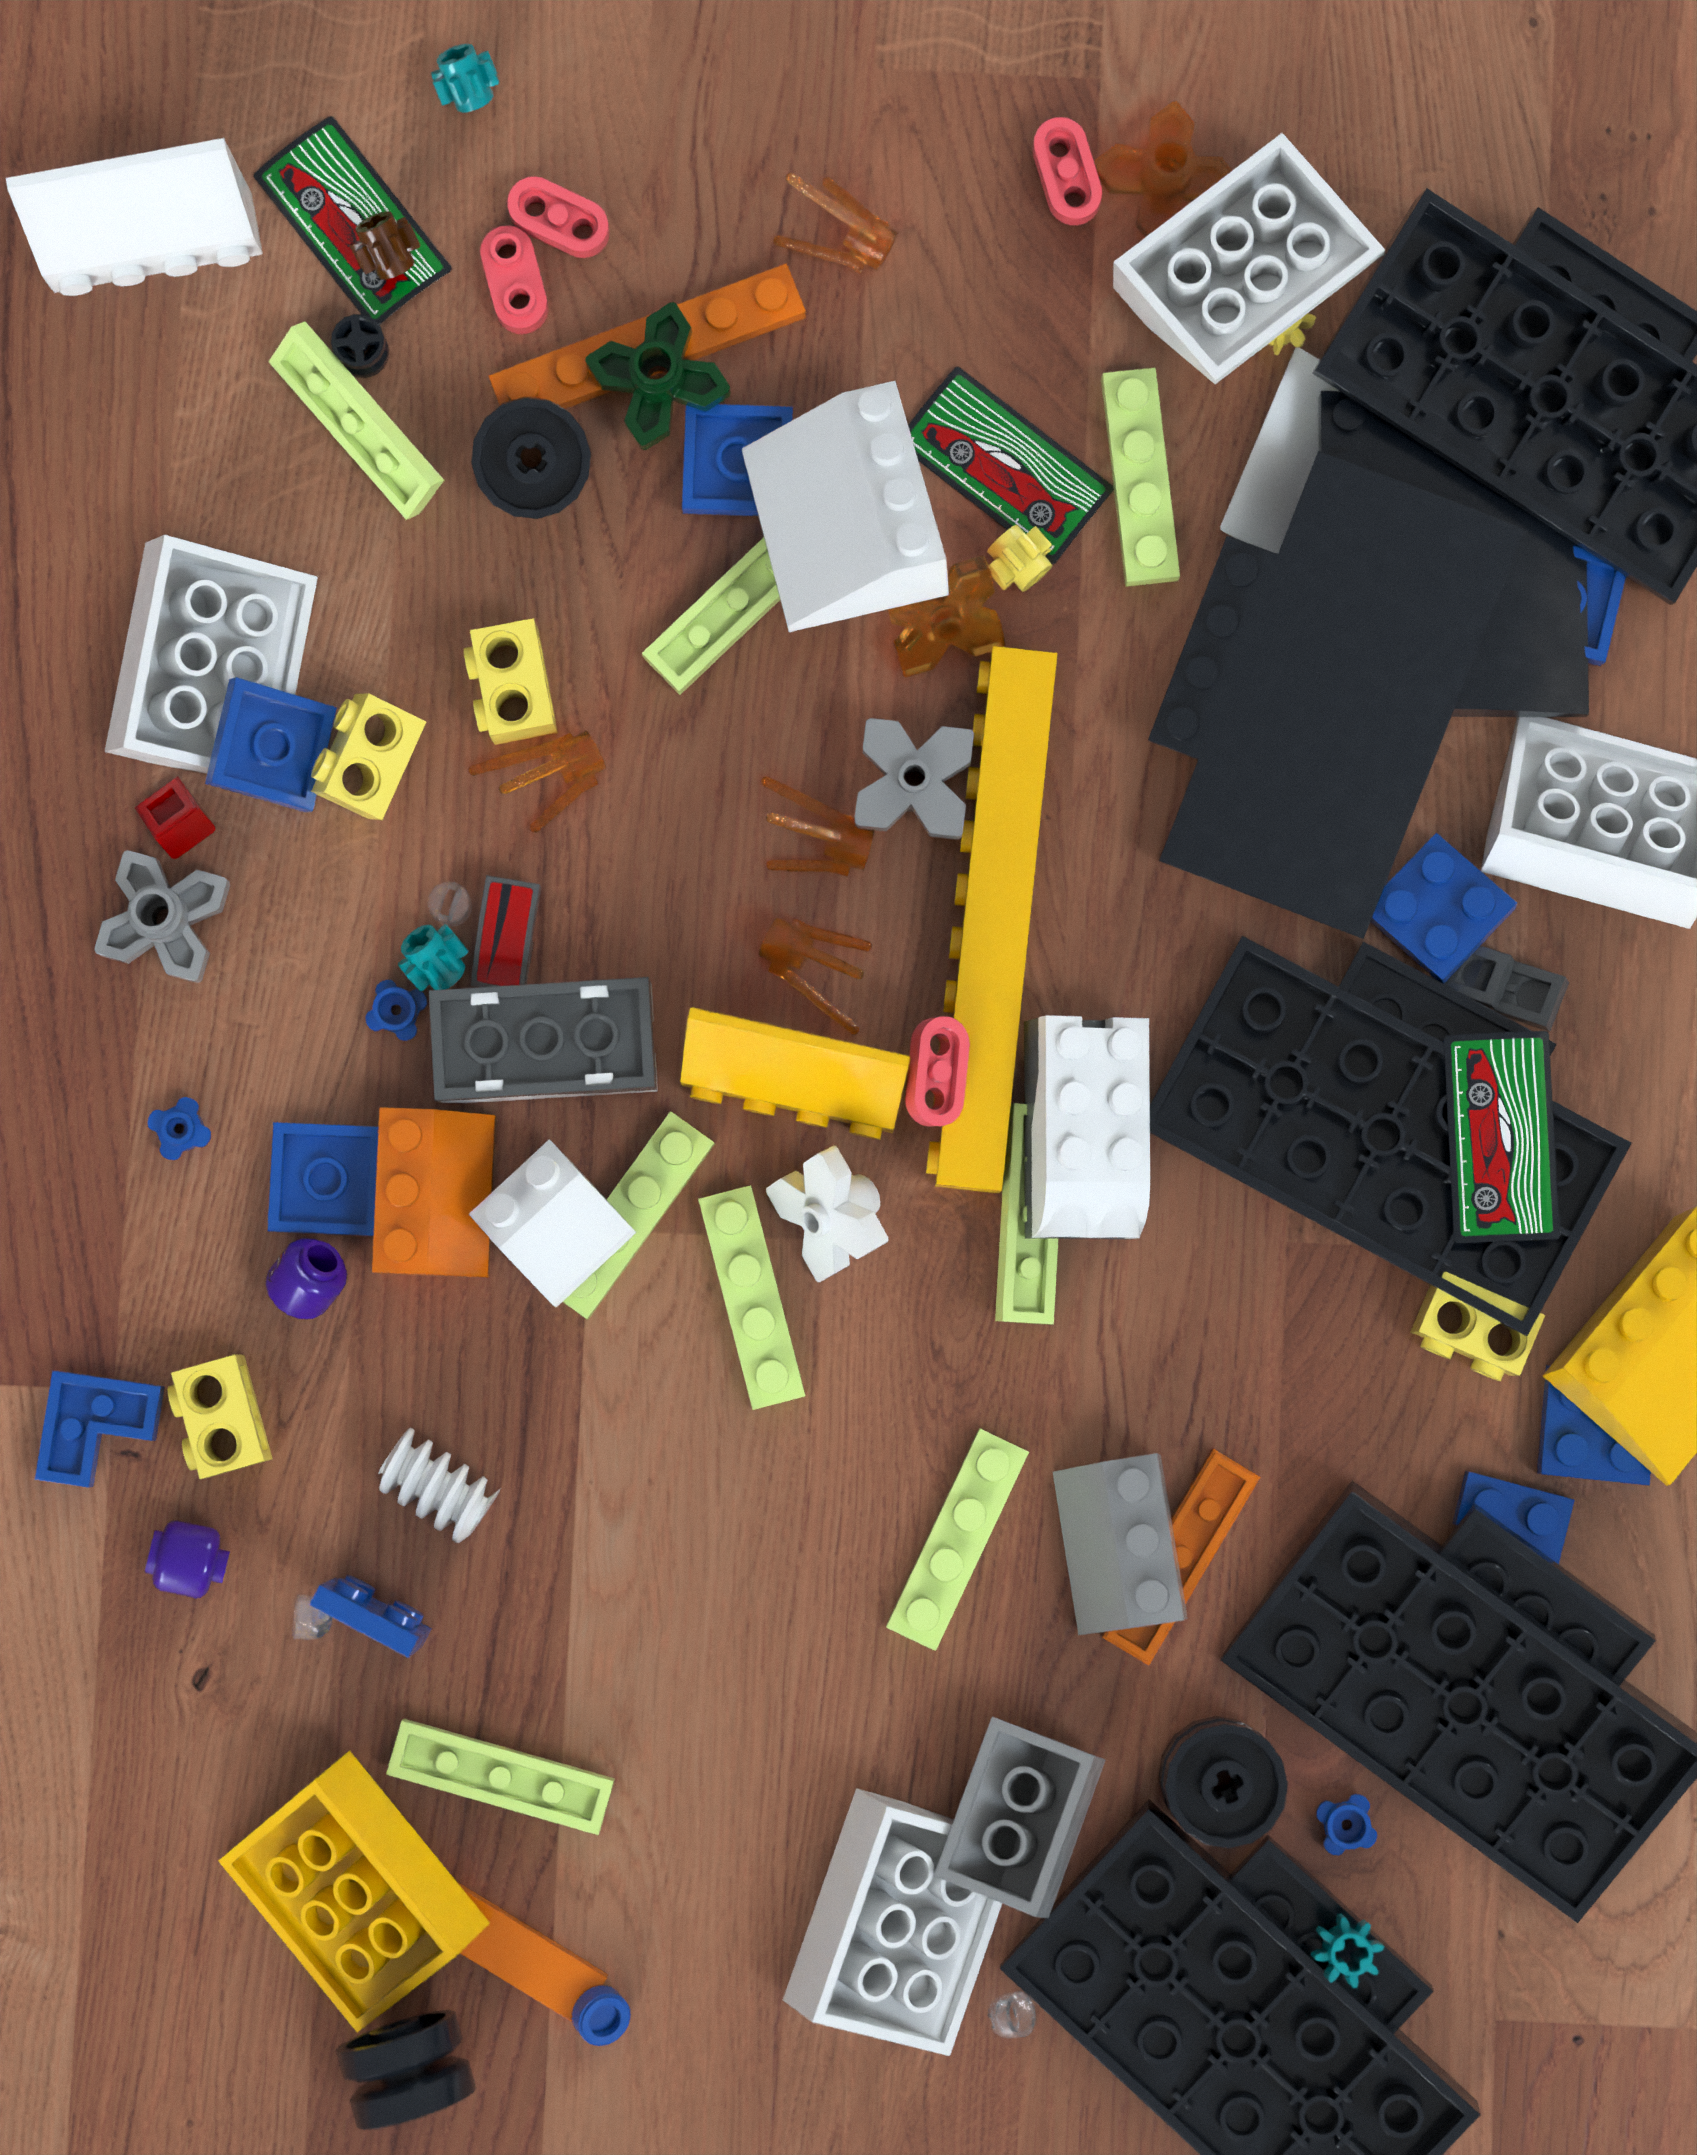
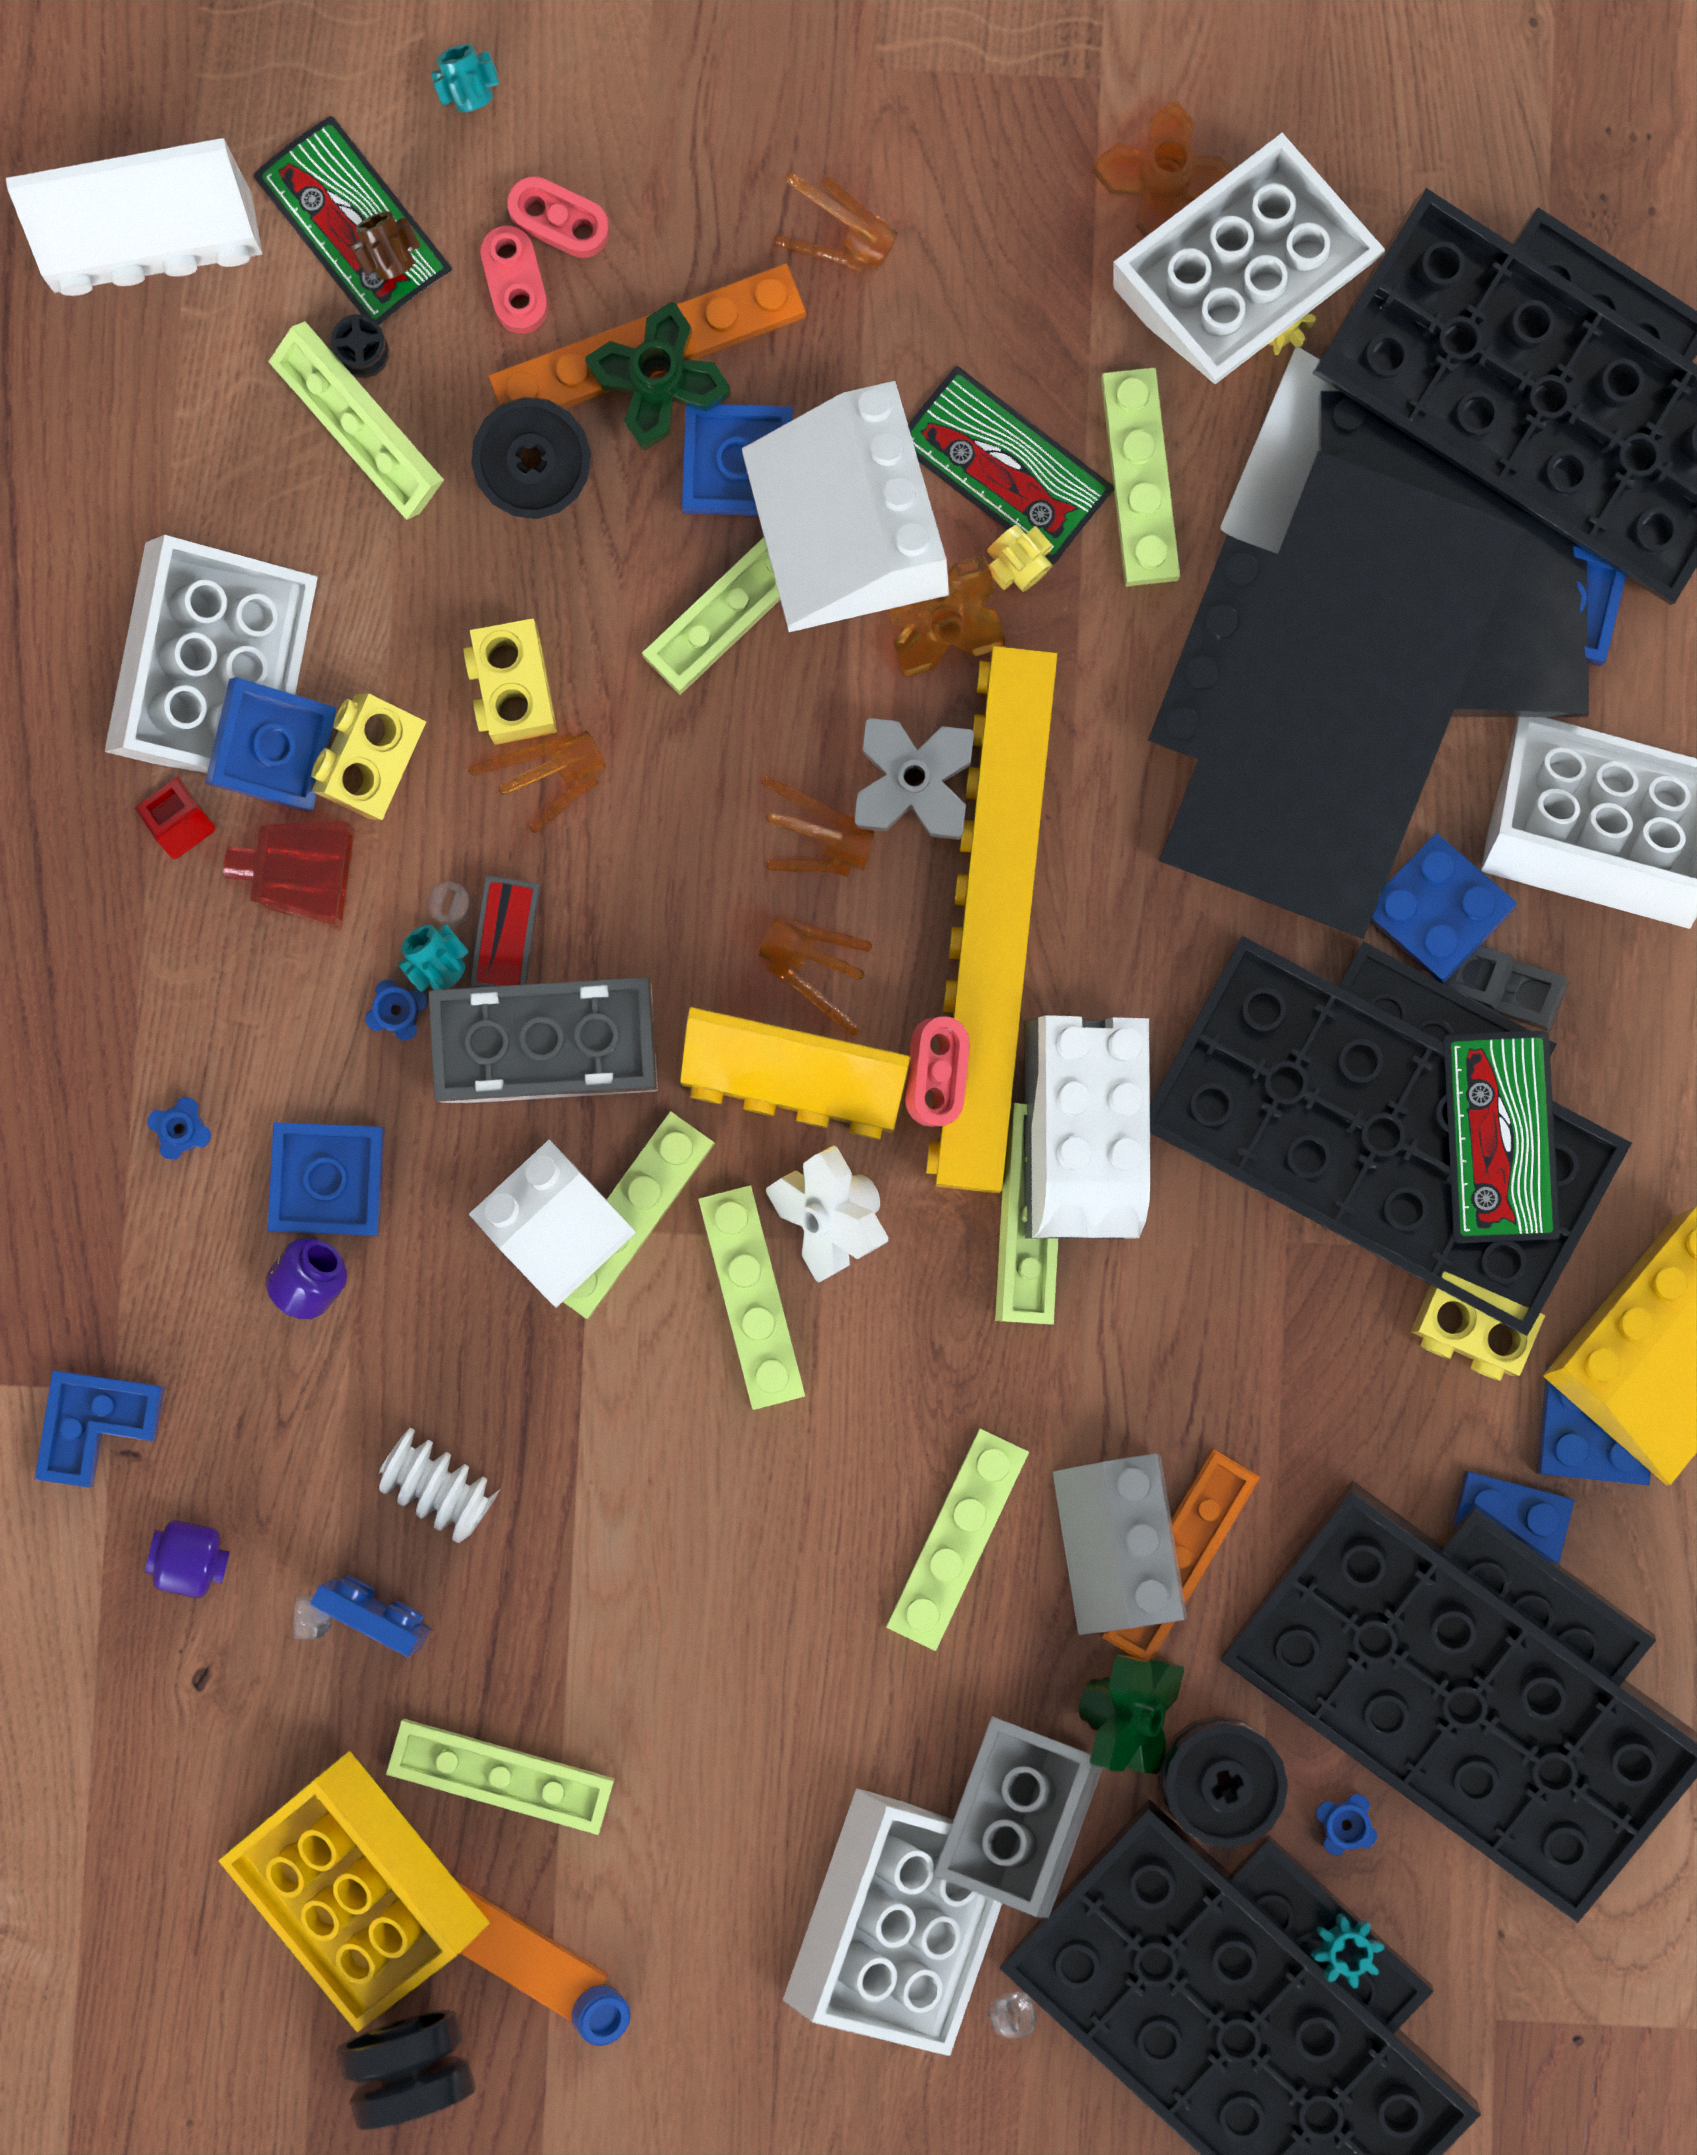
(149, 892): light grey plant -> none
(235, 1412): light yellow brick -> none
(298, 870): none -> clear red torso
(427, 1182): orange slope -> none
(1068, 173): coral plate -> none
(1130, 1713): none -> dark green plant

